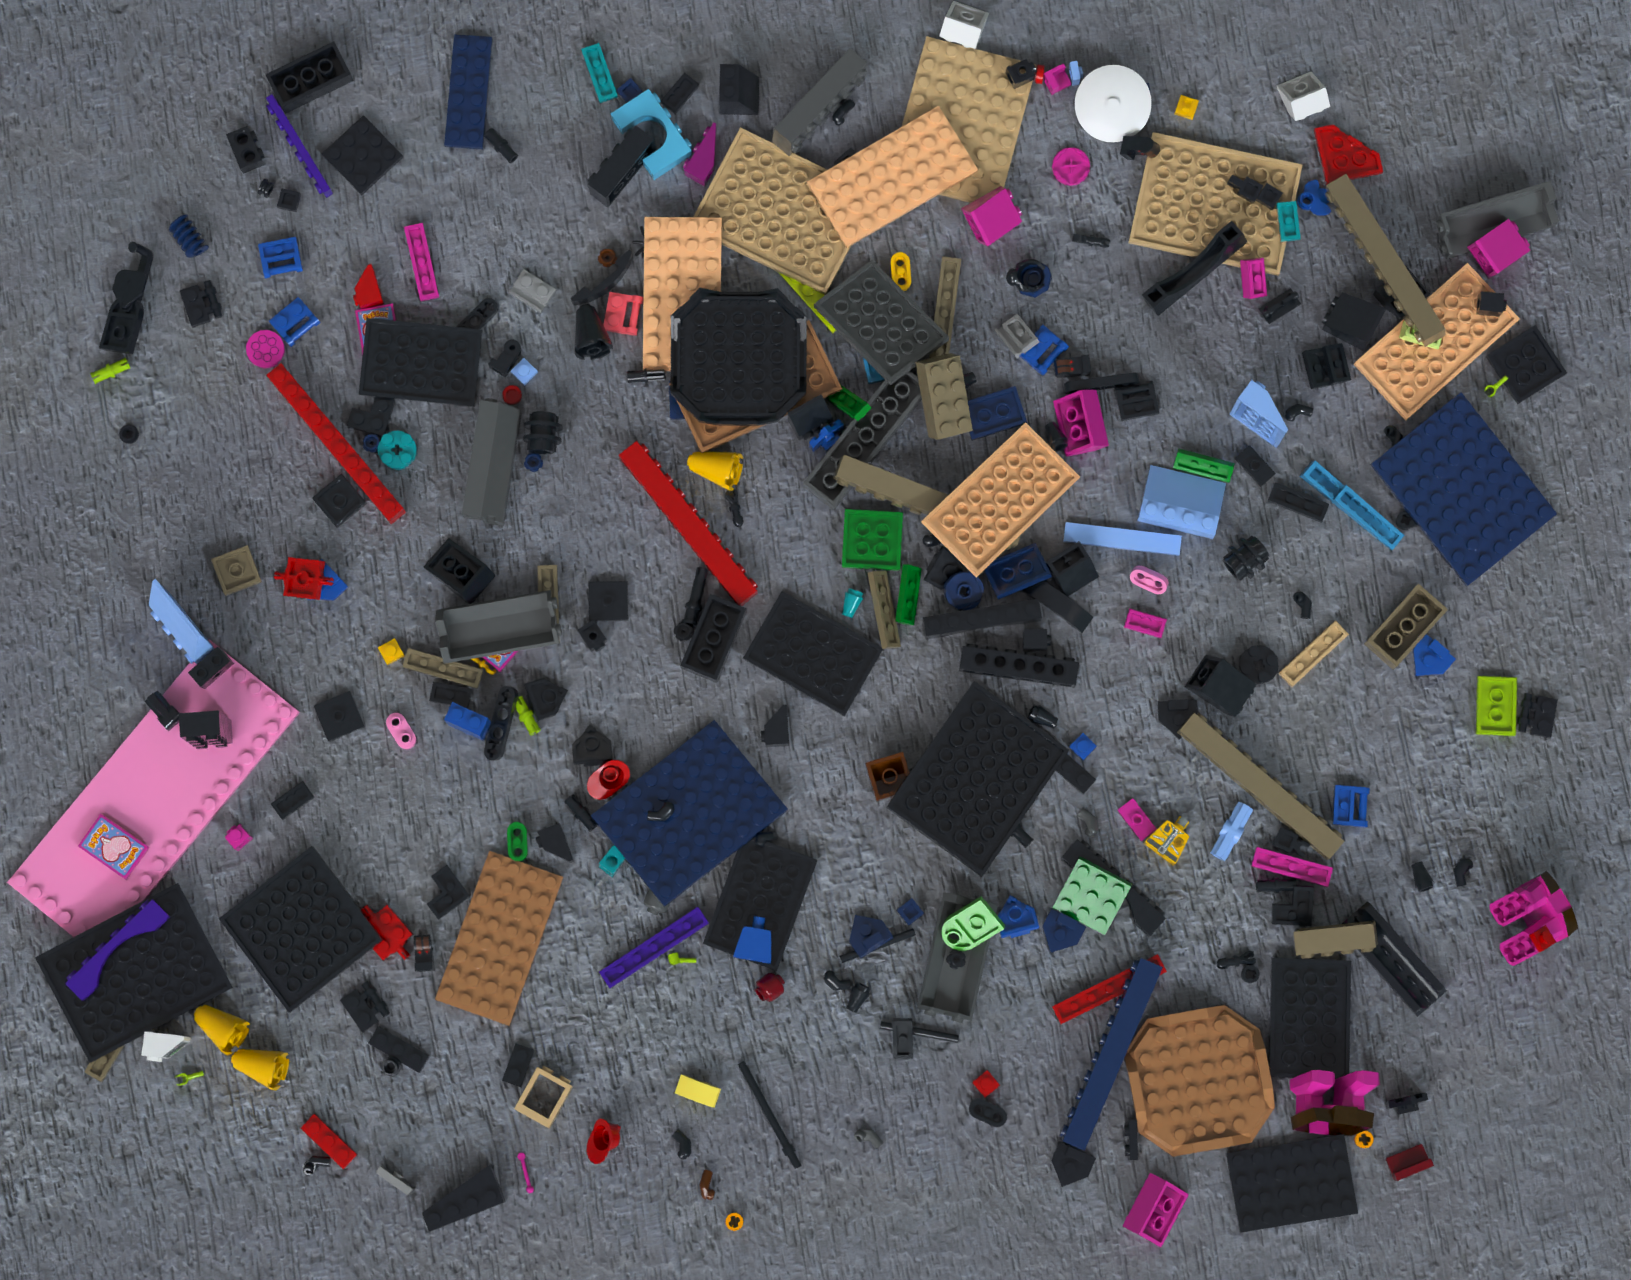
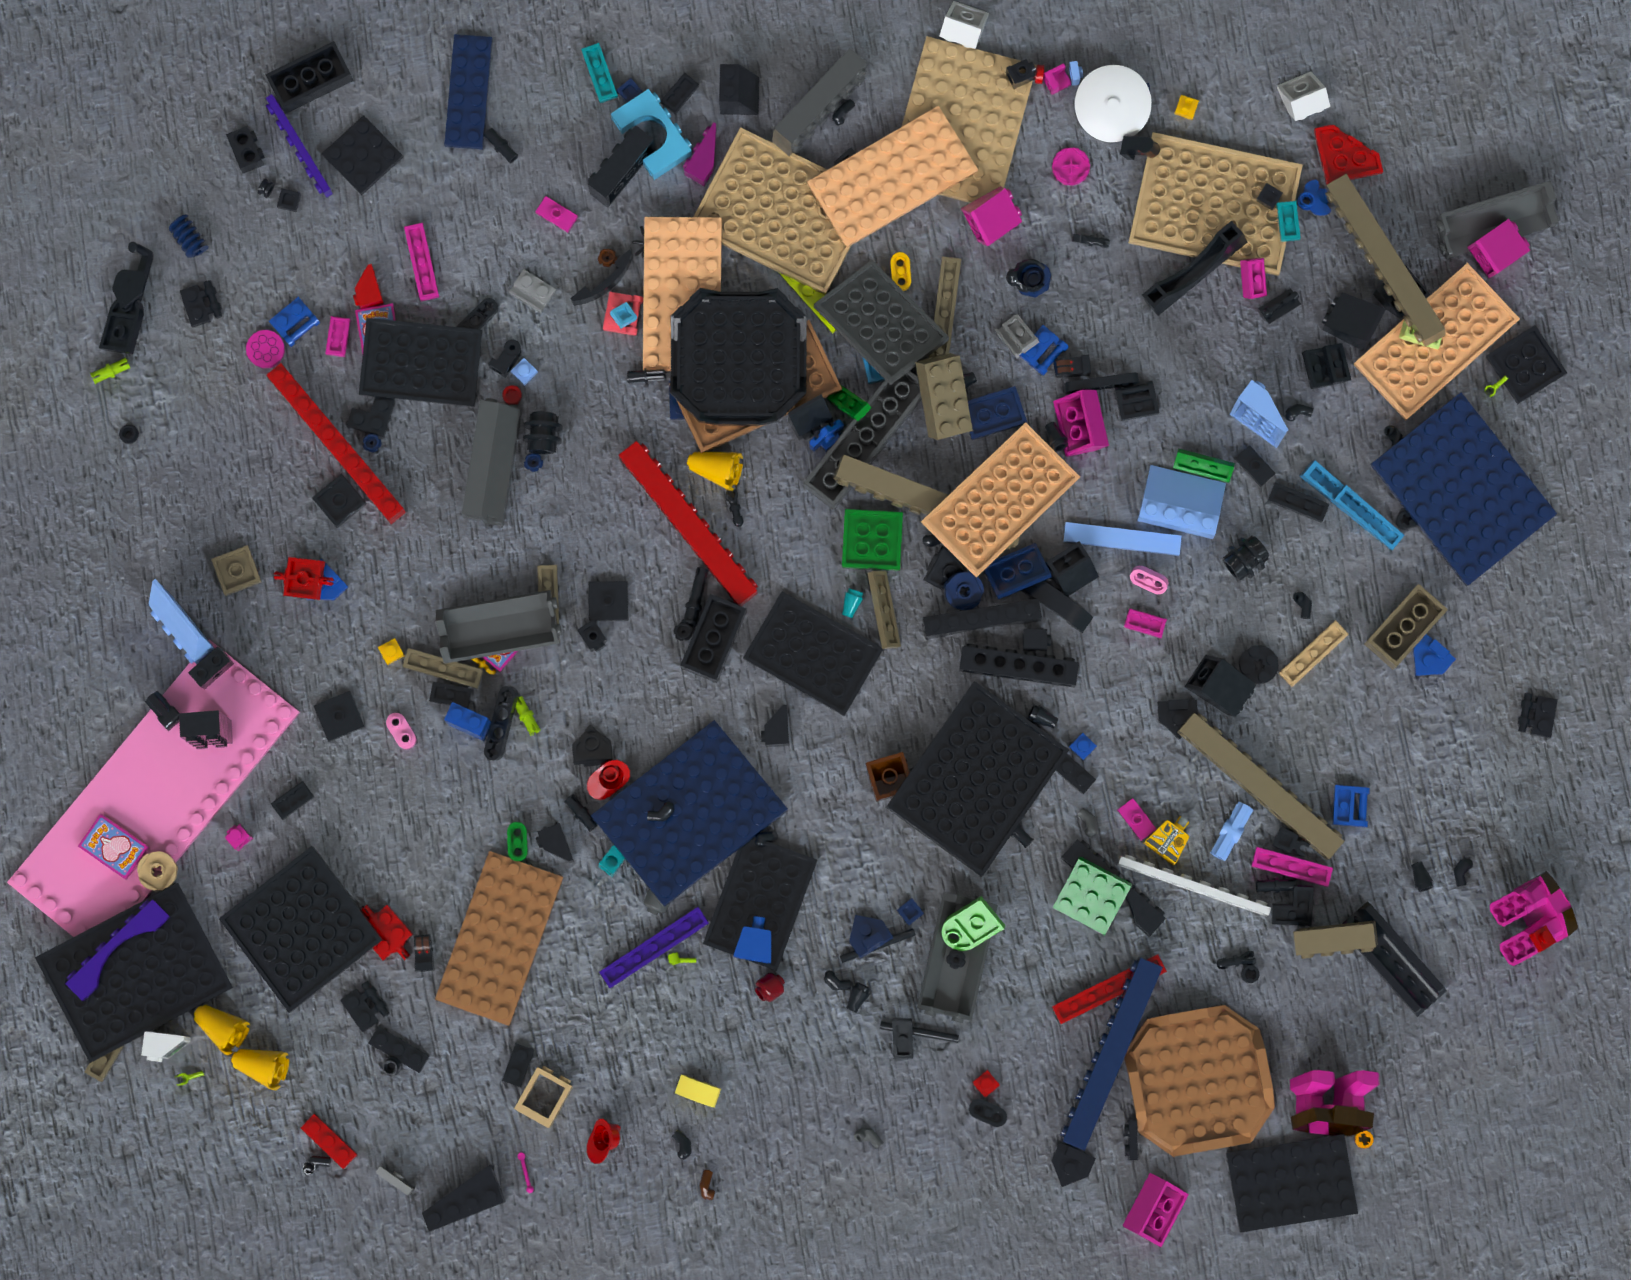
(146, 873): none -> tan plate
(279, 251): blue plate -> none
(338, 336): none -> dark pink plate
(405, 457): teal plate -> none
(452, 893): black plate -> none
(459, 571): black slope -> none
(544, 698): black plate -> none
(556, 214): none -> dark pink plate
(590, 334): black cone -> none
(623, 315): none -> medium azure plate
(728, 1219): light orange bush -> none
(788, 1149): black bar -> none
(908, 594): green plate -> none
(1018, 918): blue plate -> none
(1061, 931): dark blue plate -> none
(1185, 881): none -> white plate
(1248, 188): black plate -> none
(1309, 1016): black plate -> none
(1407, 1103): black plate -> none
(1409, 1162): dark red panel -> none
(1491, 304): black brick -> none
(1496, 705): lime tile -> none

